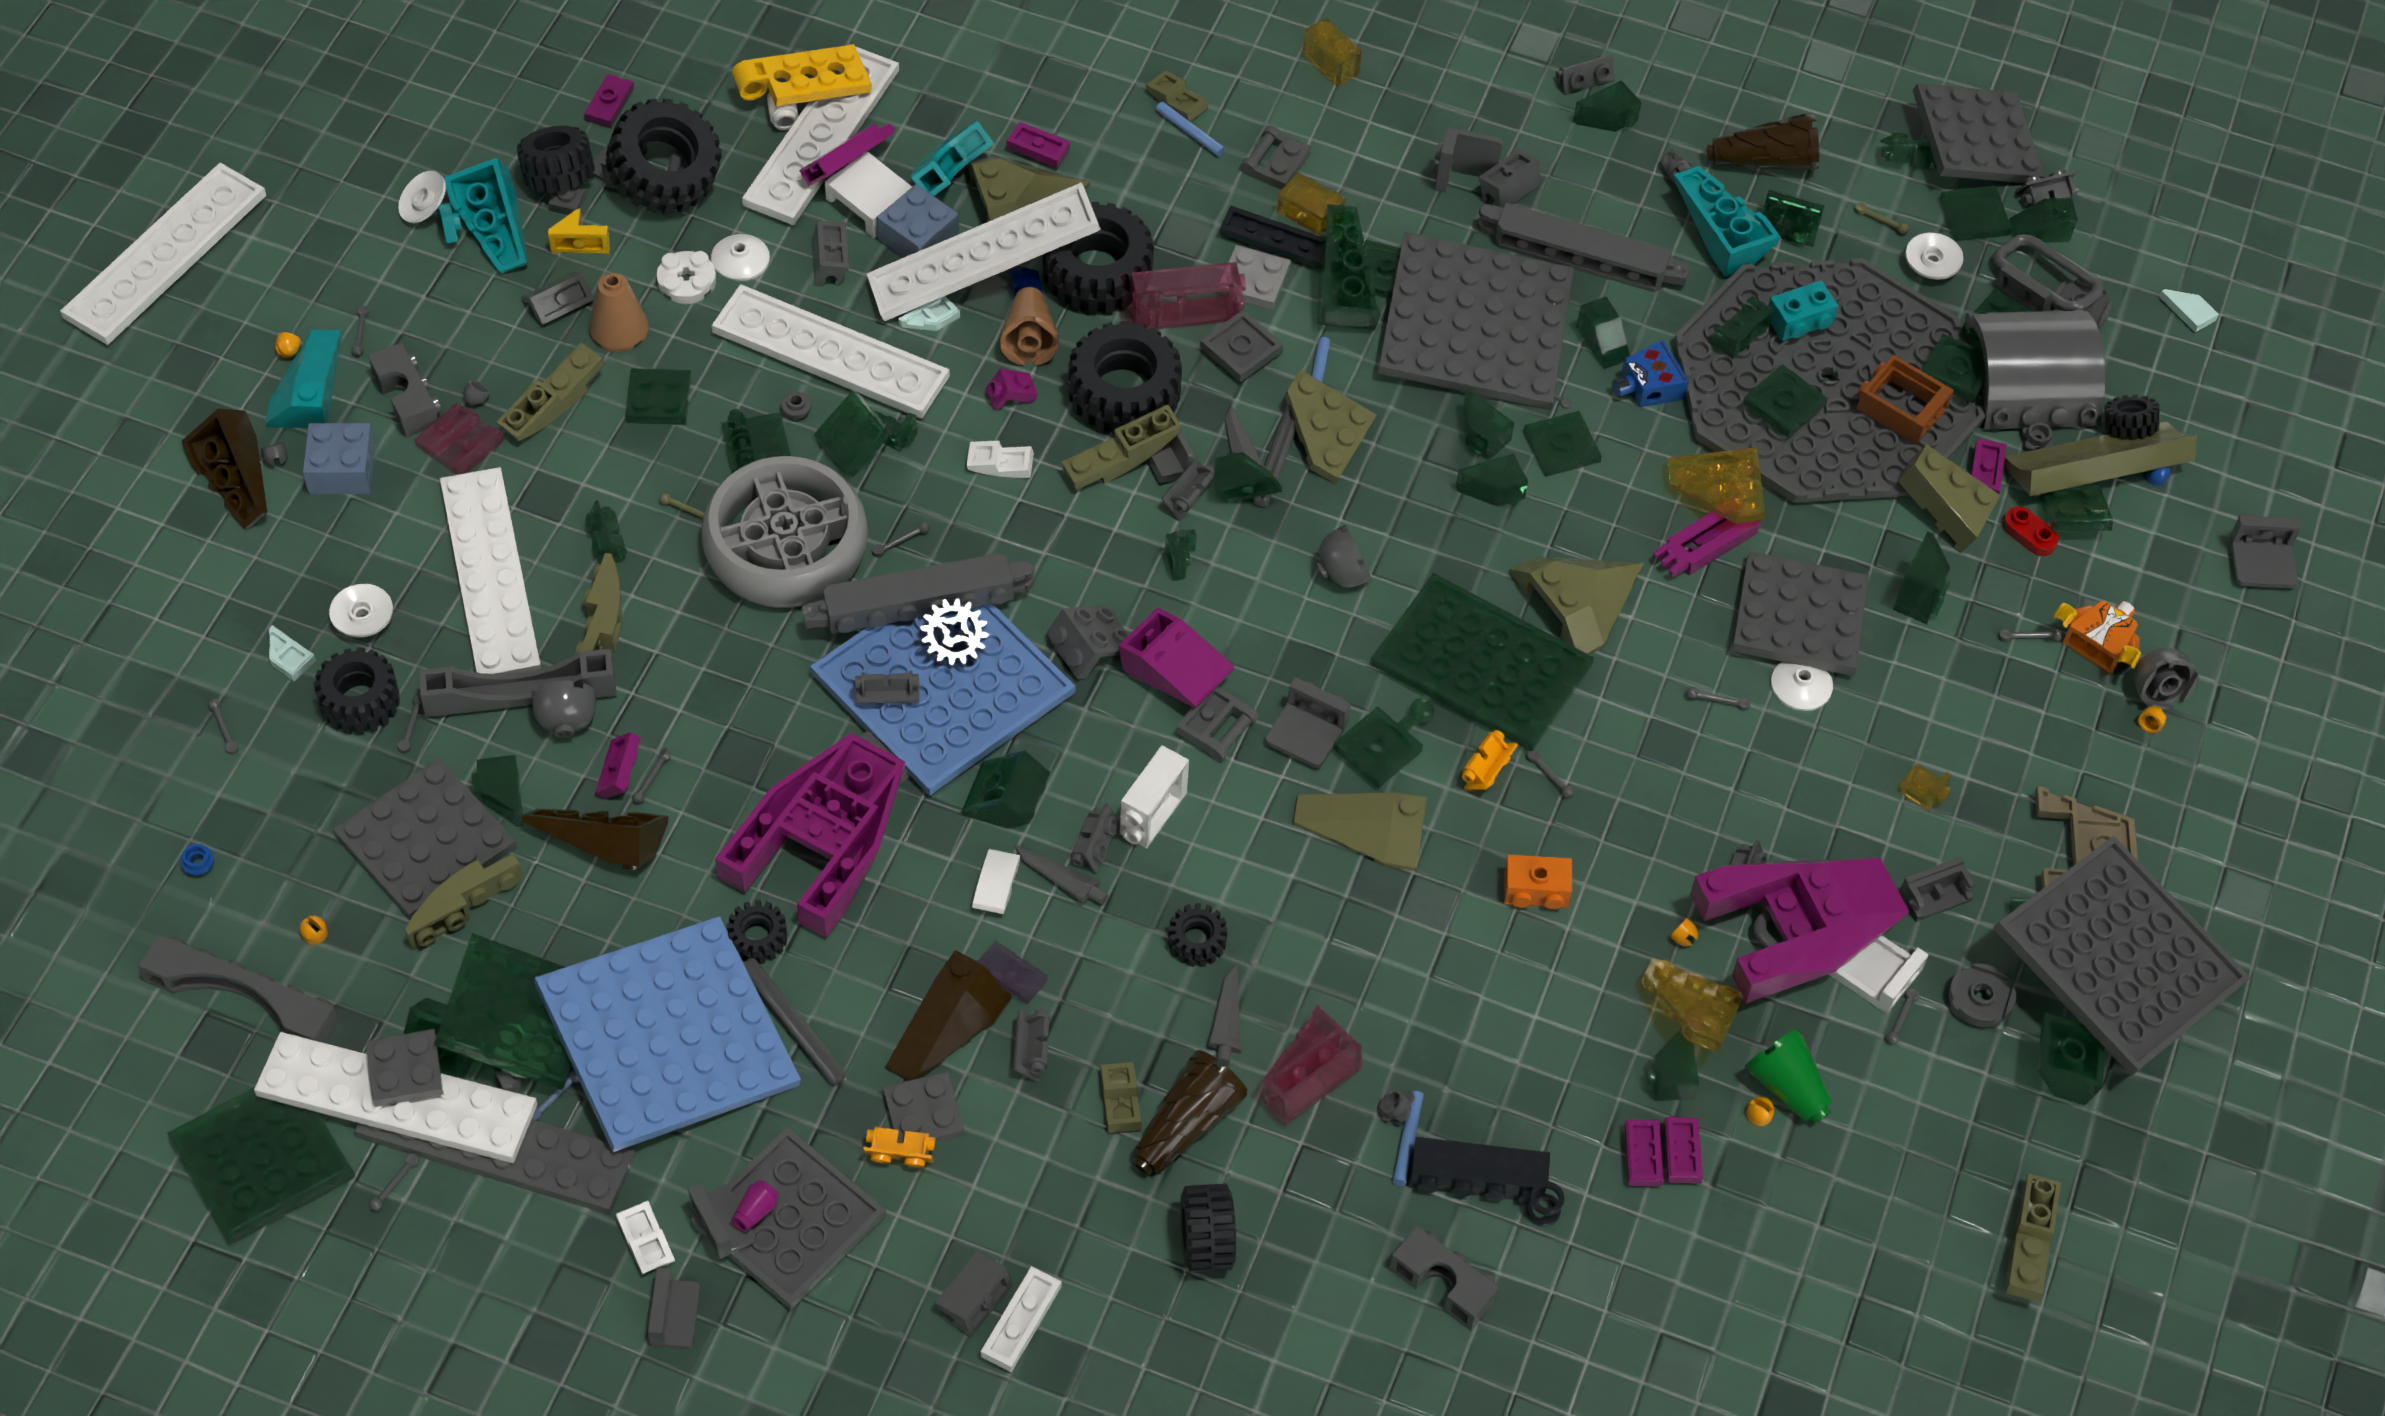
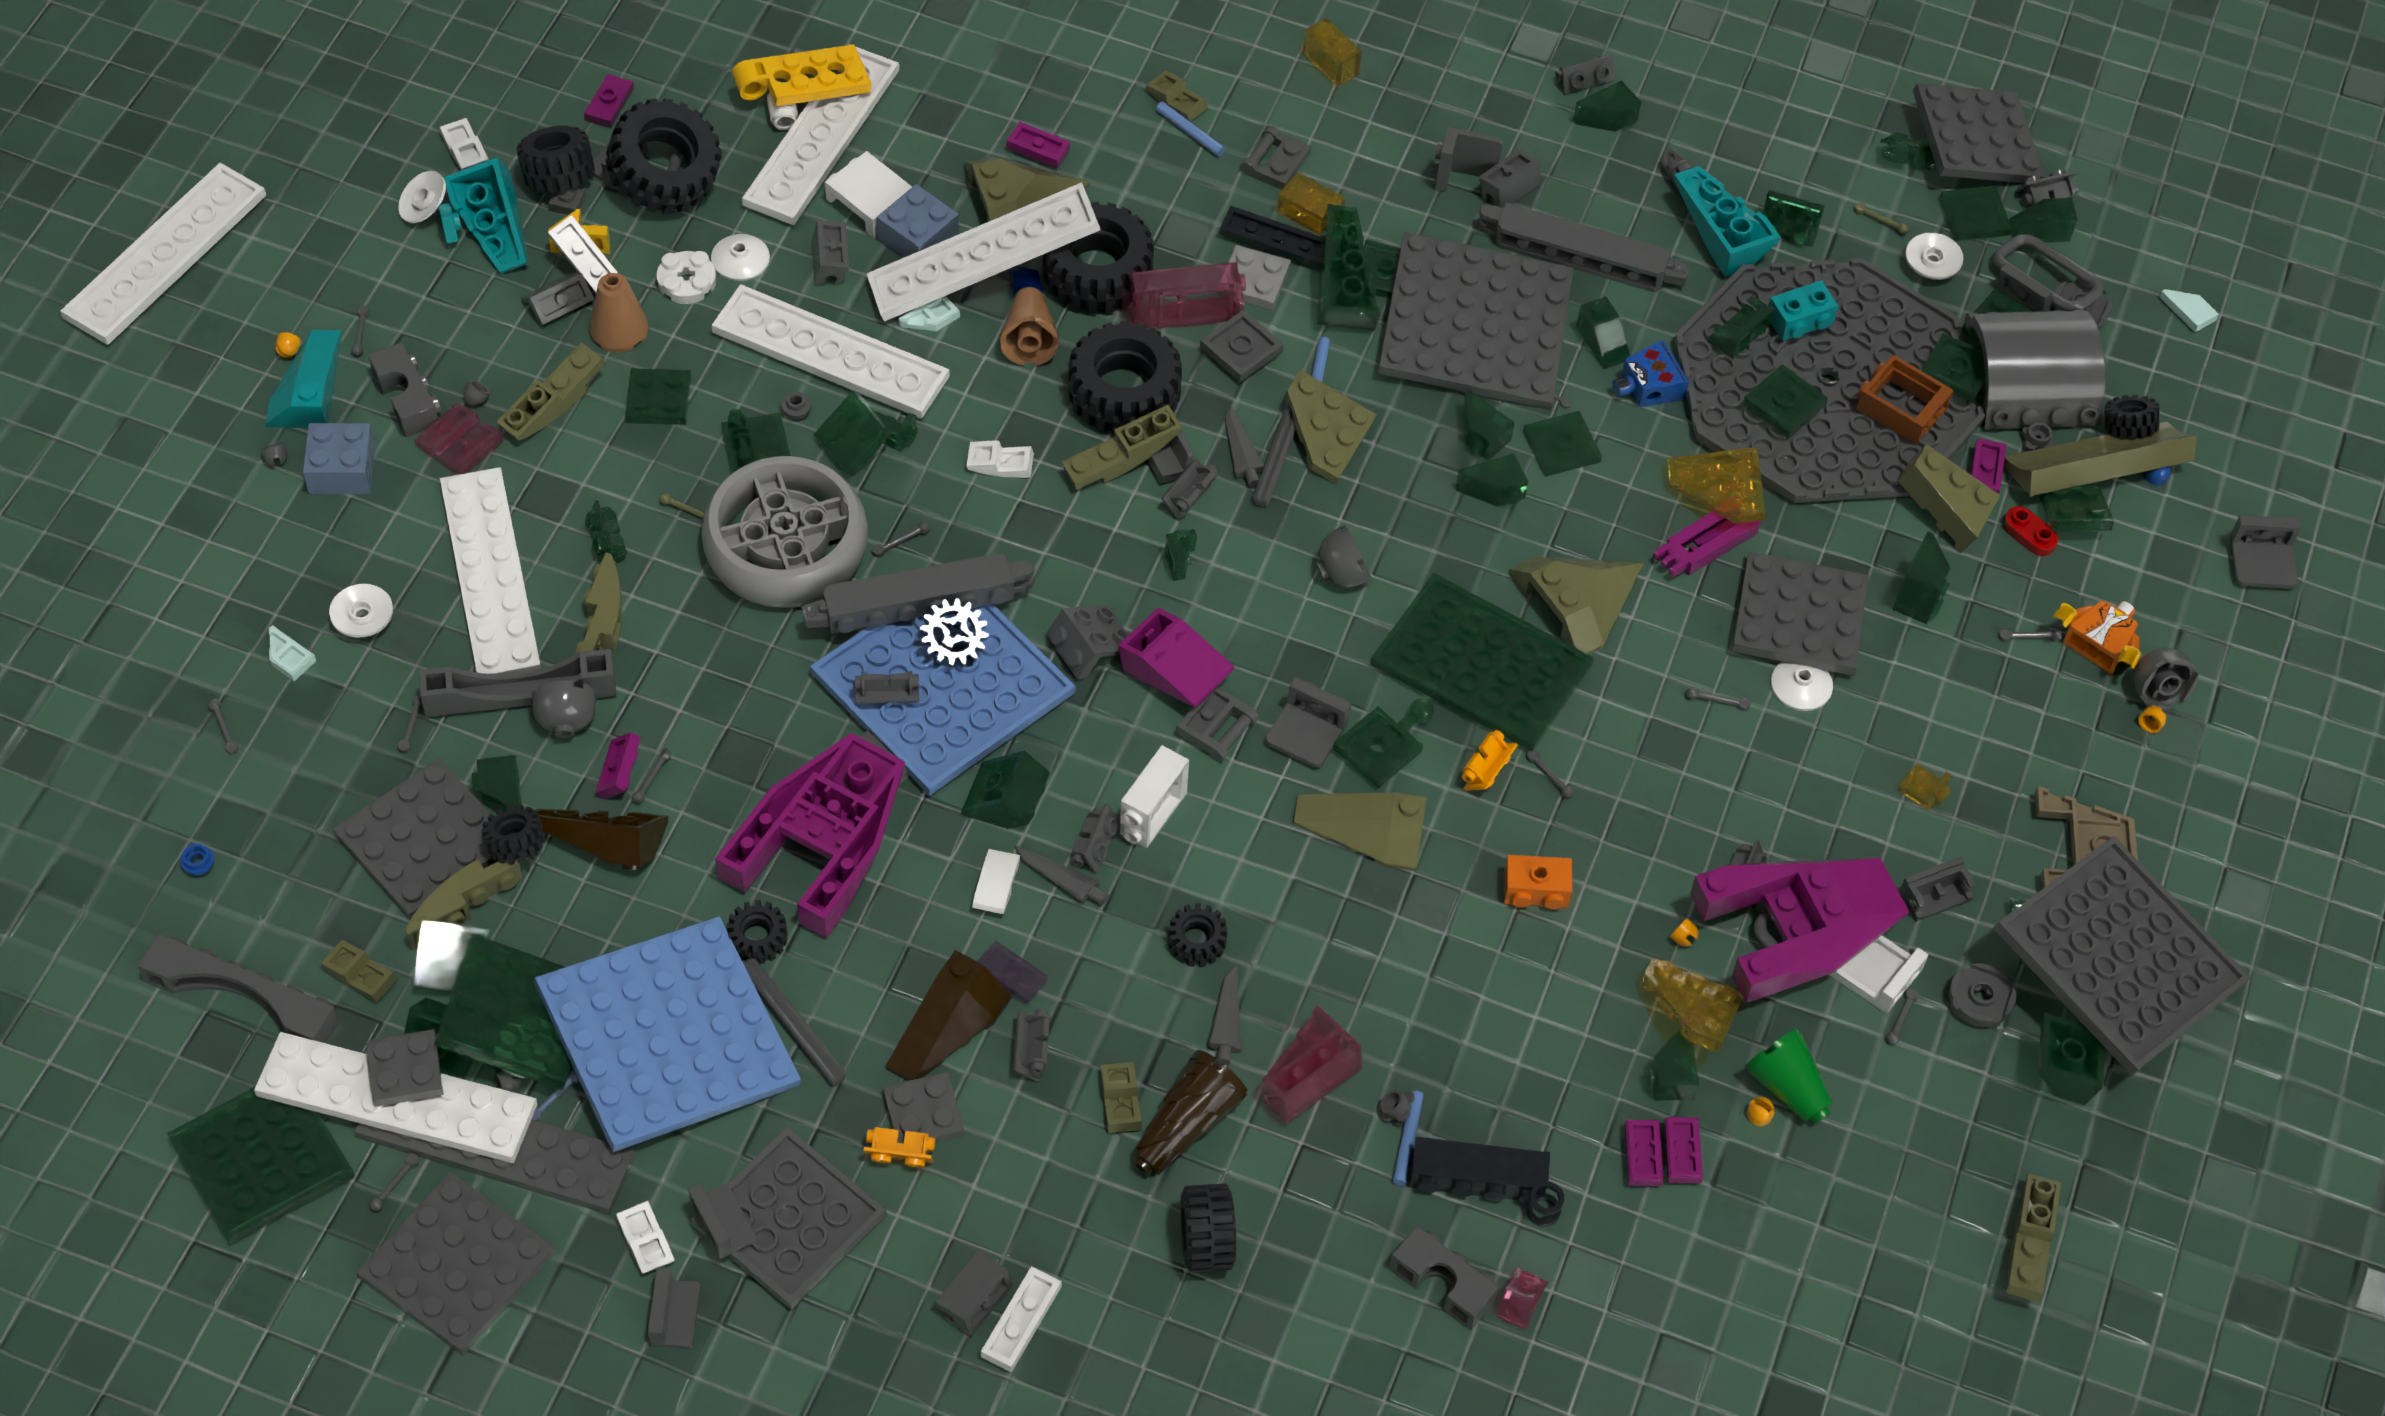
(229, 458): dark brown wedge -> none
(308, 934): light orange hinge -> none
(355, 670): black tyre -> none
(359, 972): none -> olive slope
(441, 954): none -> plate
(456, 1263): none -> dark grey plate
(463, 144): none -> white slope
(502, 844): none -> black tyre
(581, 251): none -> white plate
(755, 1204): magenta cone -> none
(845, 153): magenta hinge -> none
(950, 157): teal arch -> none
(1011, 386): magenta bracket -> none
(1242, 478): clear green slope -> none
(1521, 1297): none -> clear pink bracket
(1770, 145): dark brown cone -> none

